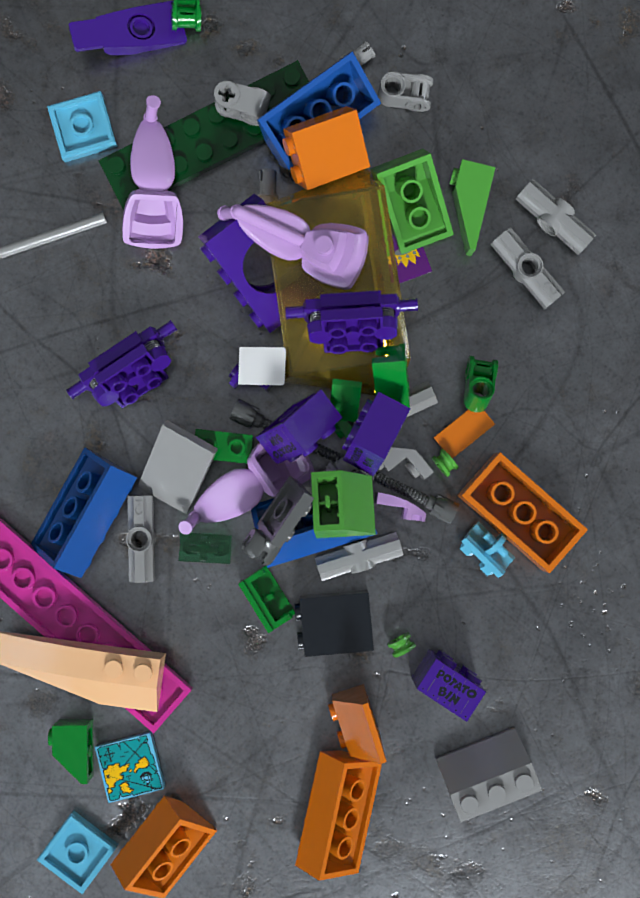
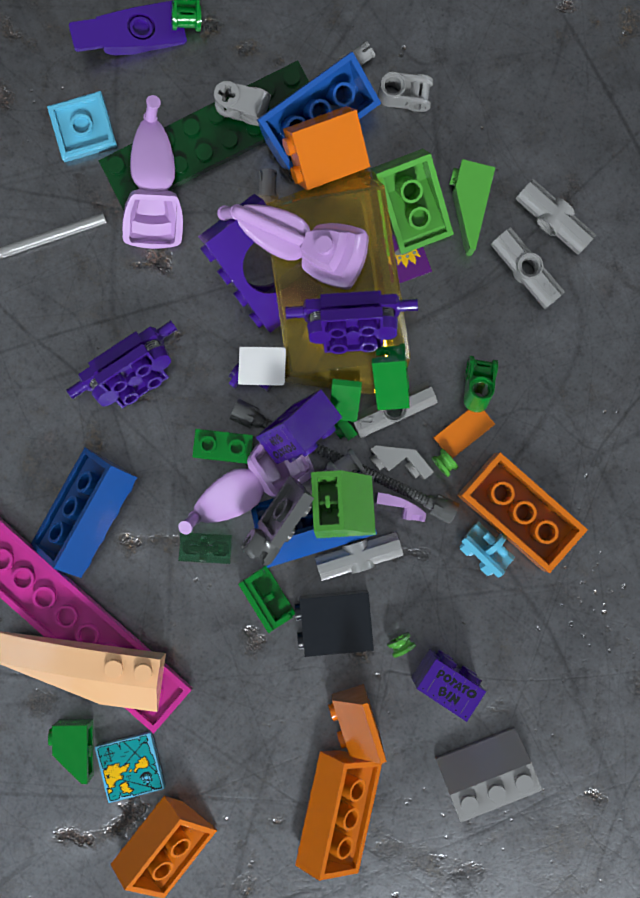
(77, 852): medium azure tile -> none
(141, 557): light grey piece -> none
(177, 467): light grey tile -> none
(374, 433): dark purple brick -> none

